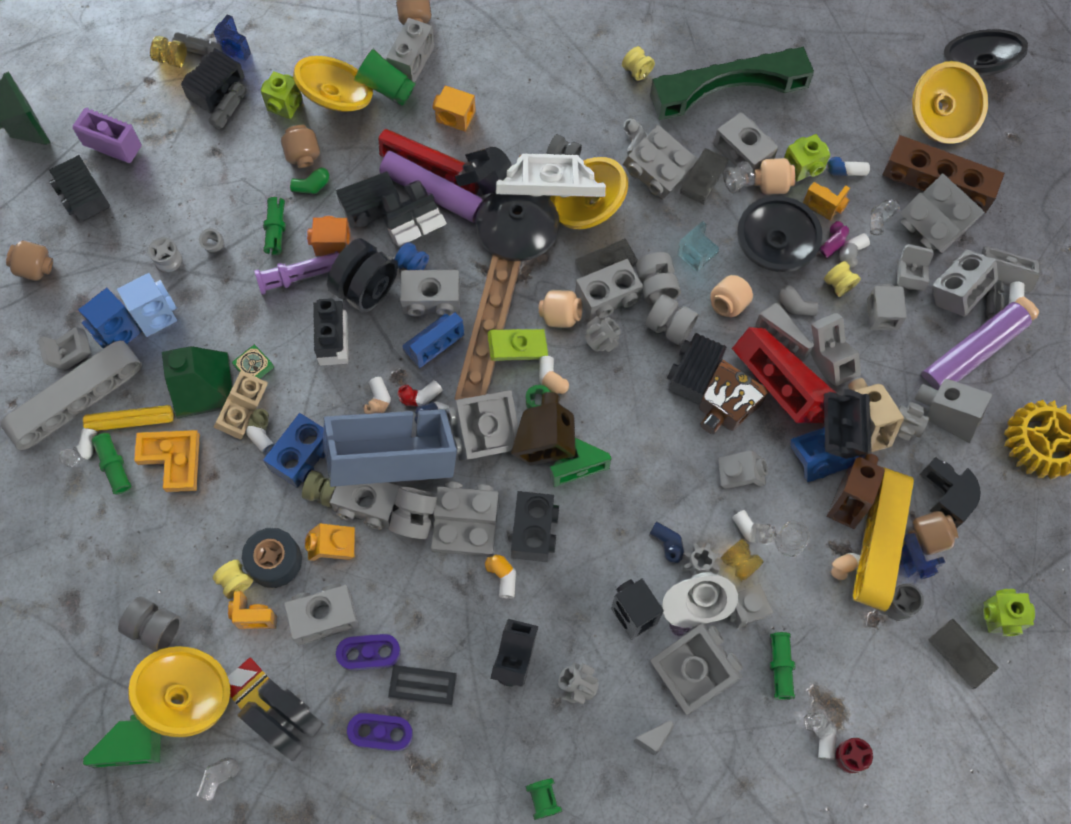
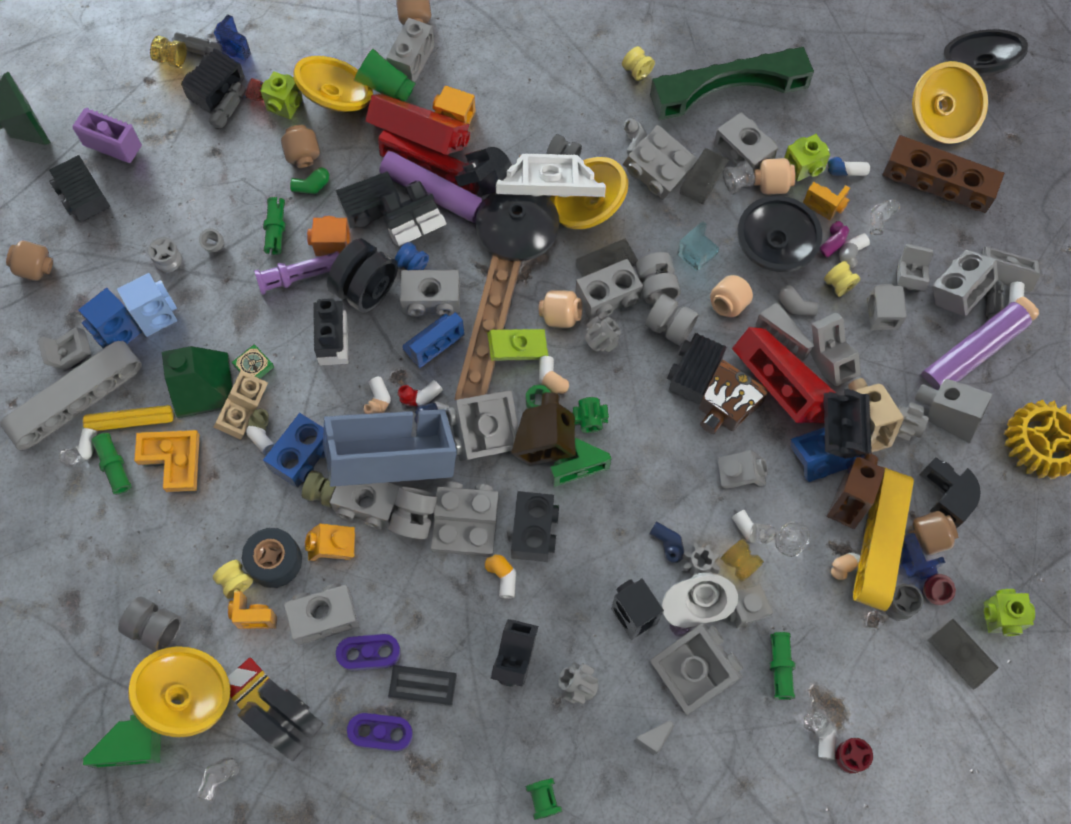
(254, 90): none -> clear red hinge
(418, 124): none -> red slope
(590, 414): none -> green gear
(939, 589): none -> dark red plate
(940, 214): light grey plate -> none

